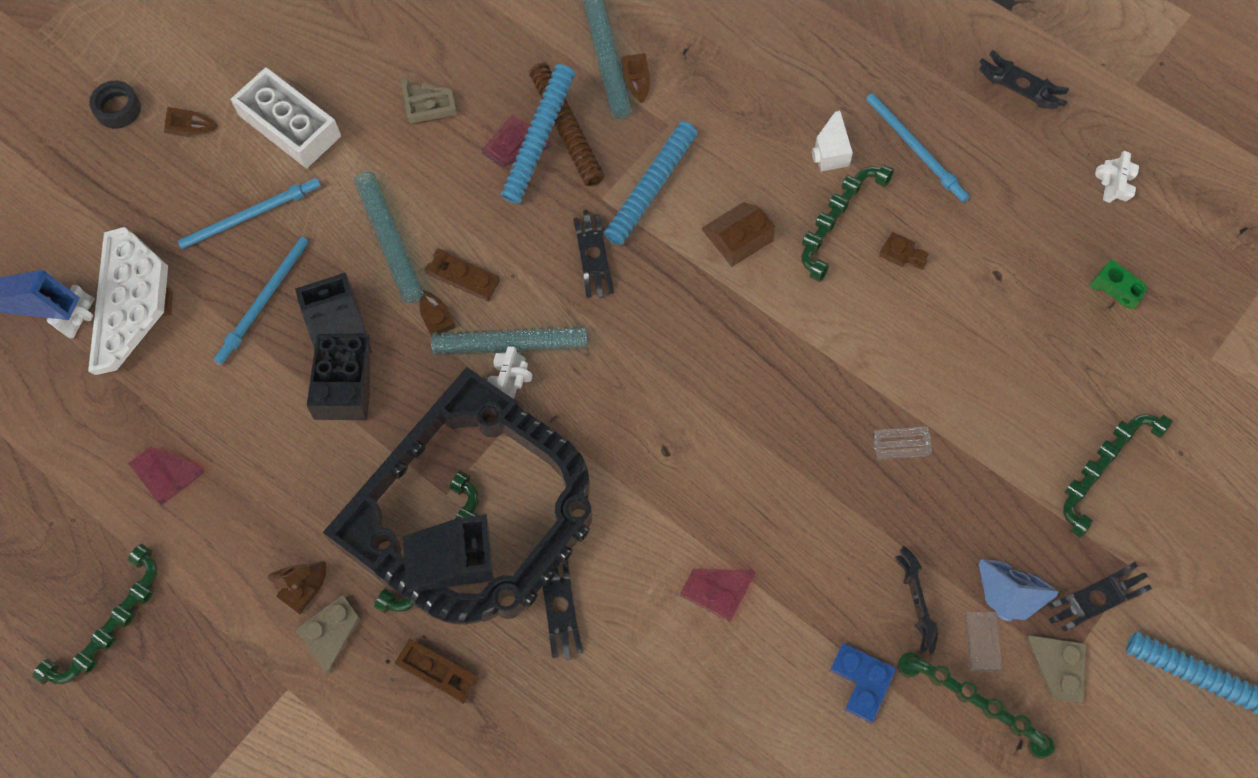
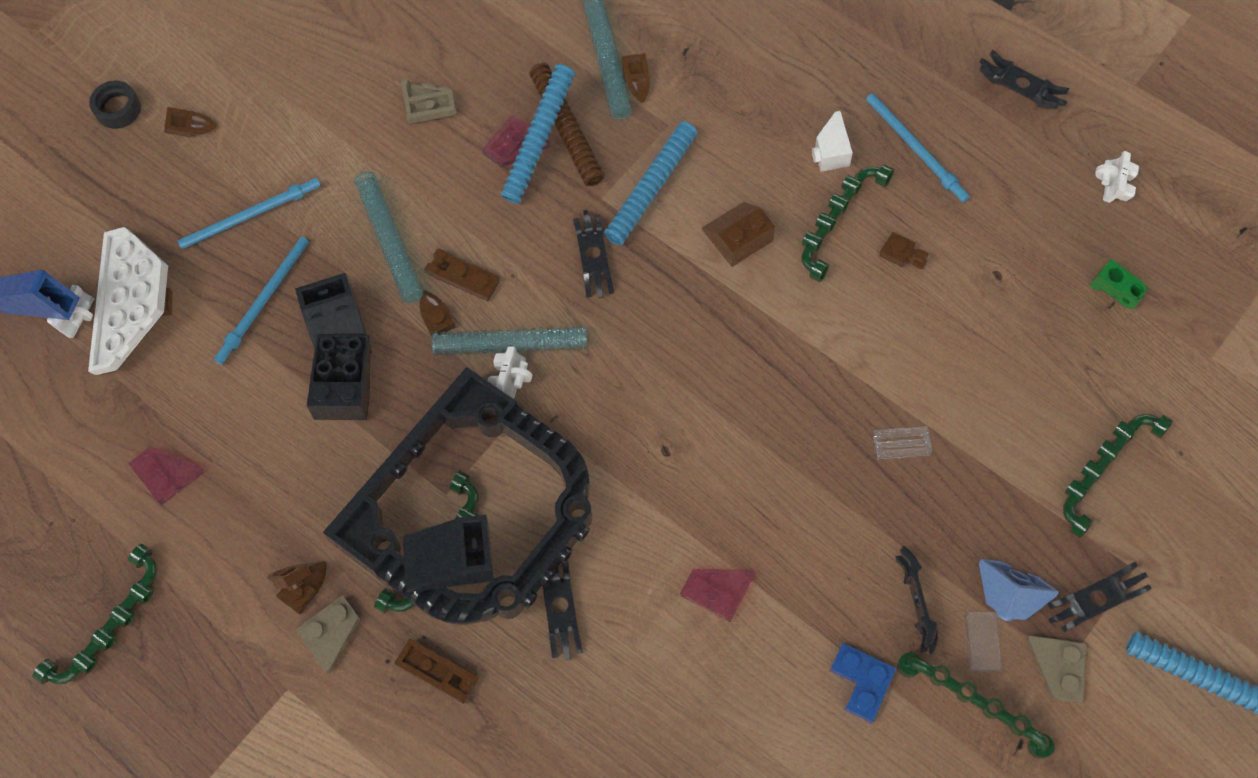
(286, 117): white brick -> none

